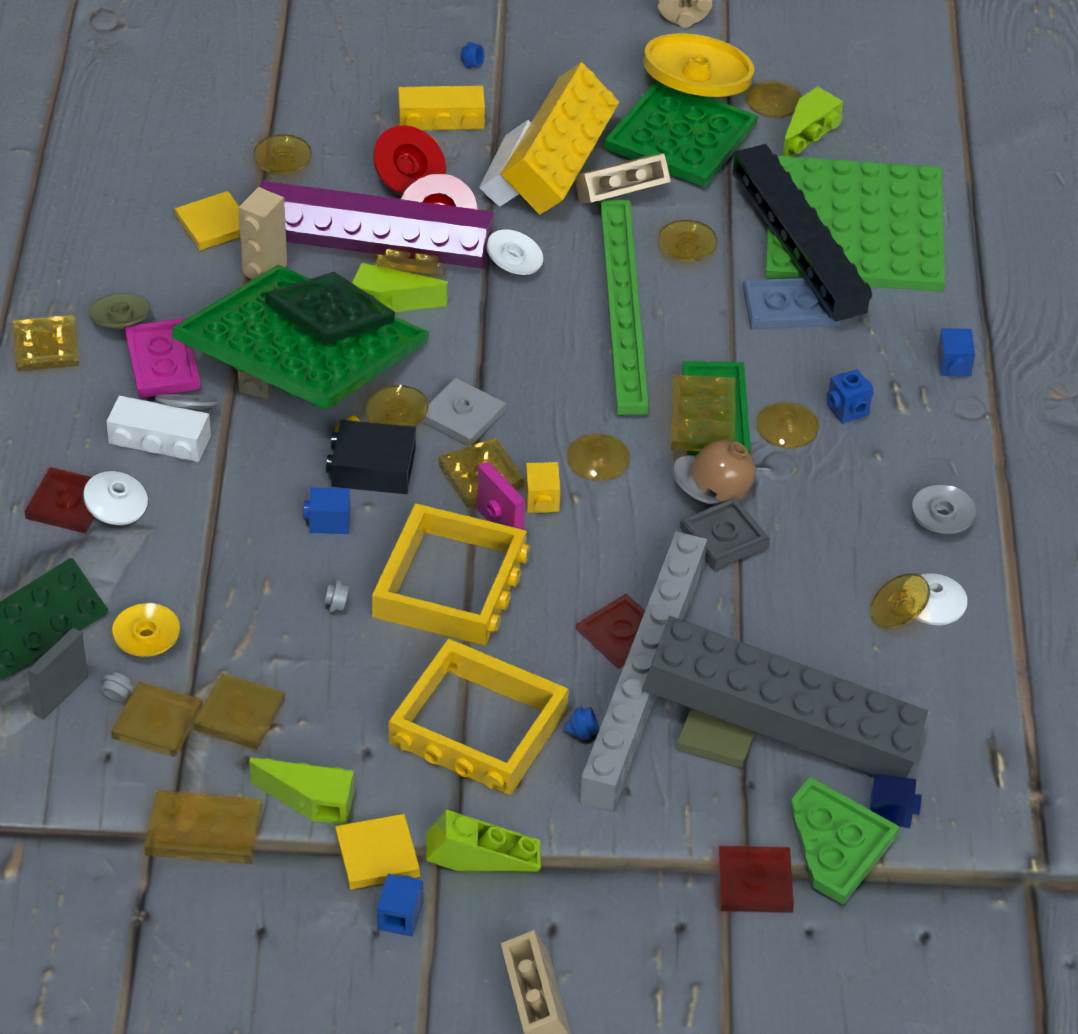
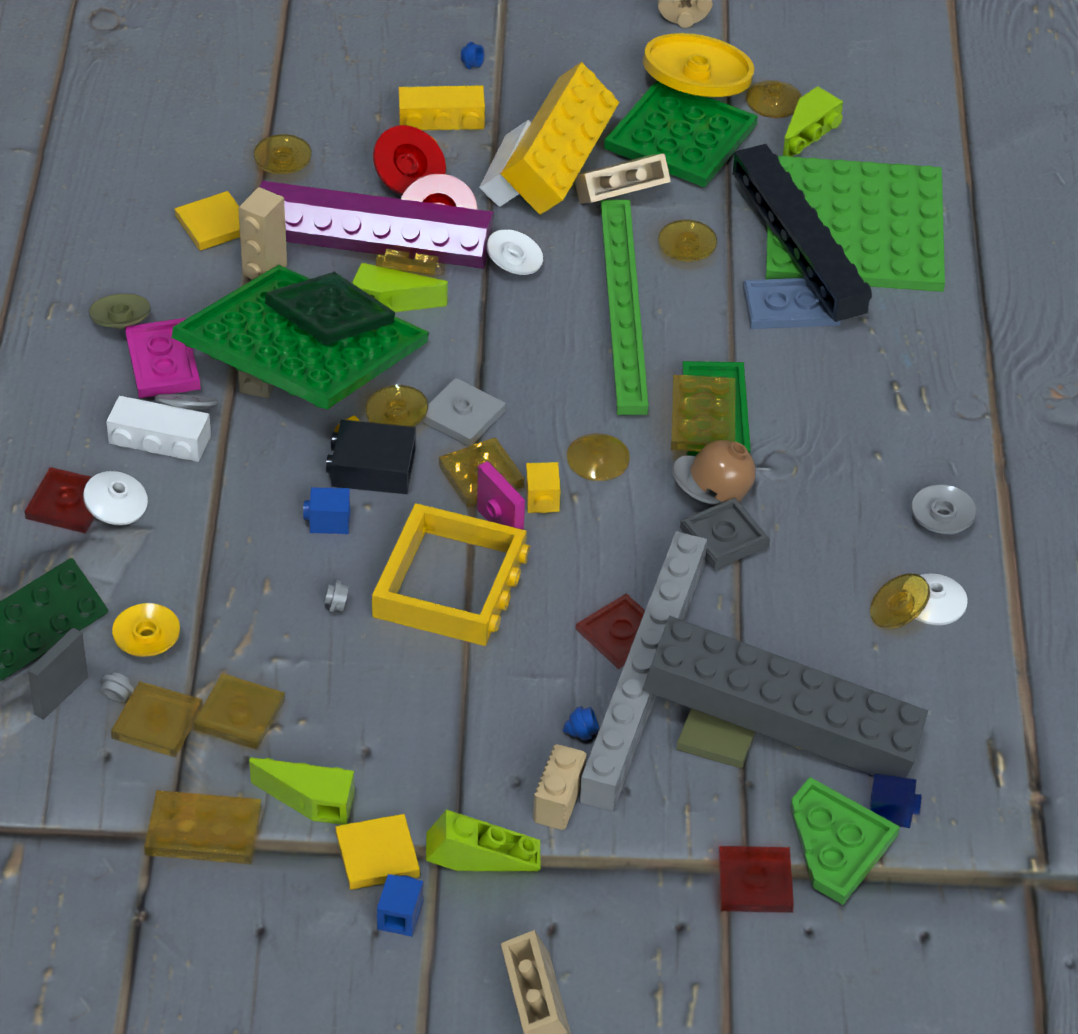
(45, 343): clear yellow plate -> none
(498, 677): yellow window -> none
(559, 787): none -> tan brick
(787, 425): clear yellow dish -> none
(849, 396): blue brick -> none
(956, 352): blue brick -> none

